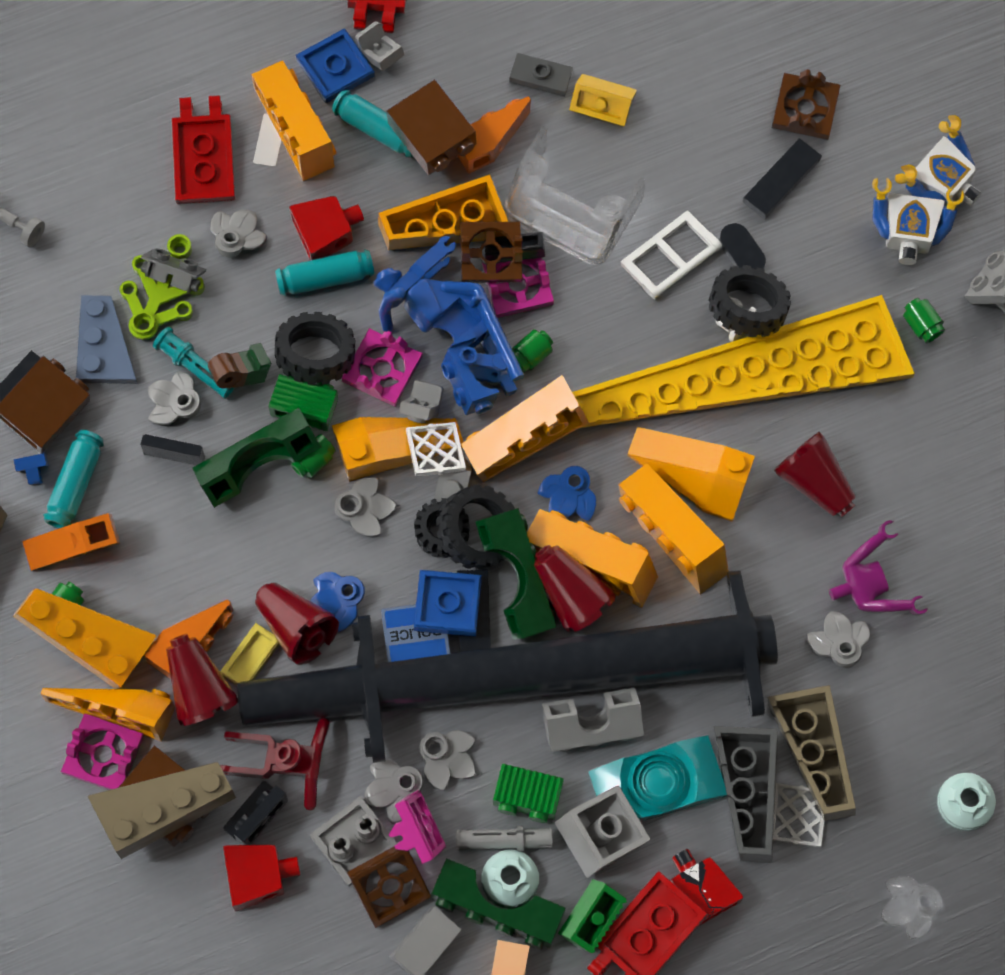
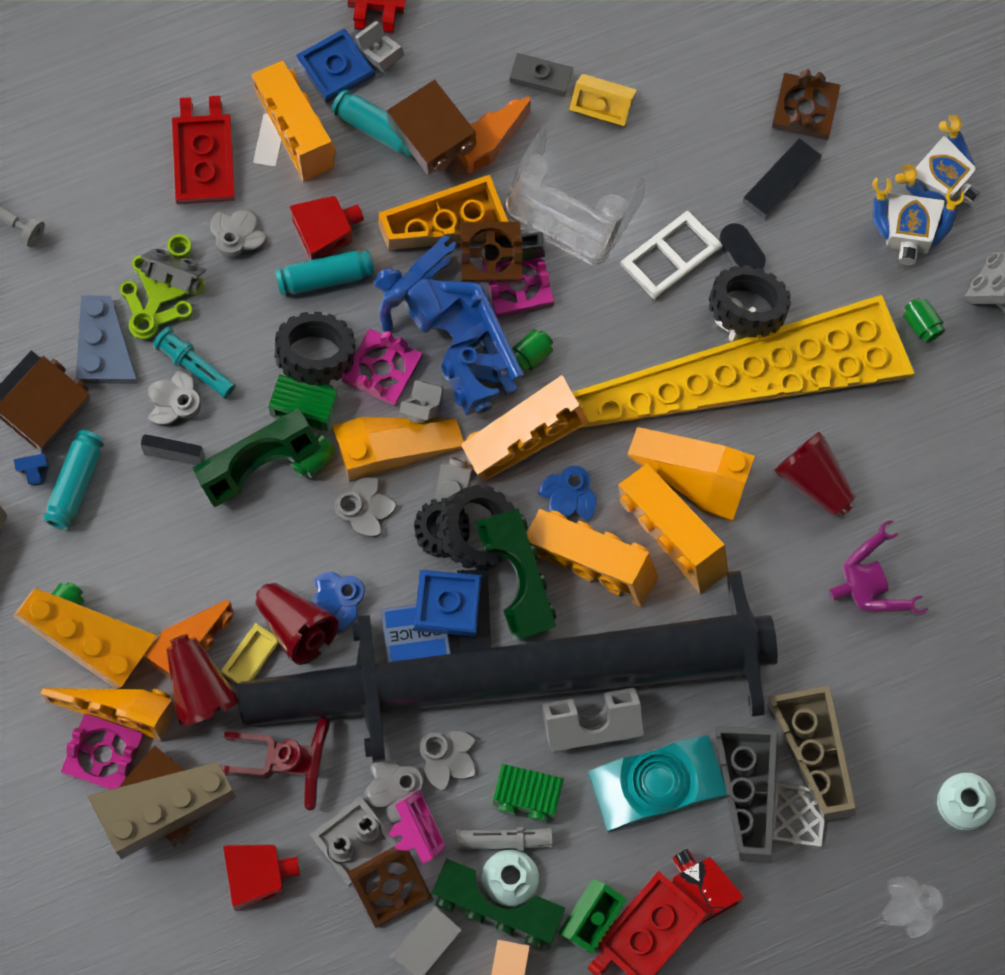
(71, 541): orange slope -> none
(240, 368): leg -> none
(256, 813): black bracket -> none
(431, 429): white window -> none
(572, 588): dark red cone -> none
(602, 831): light grey slope -> none
(840, 635): light grey plate -> none

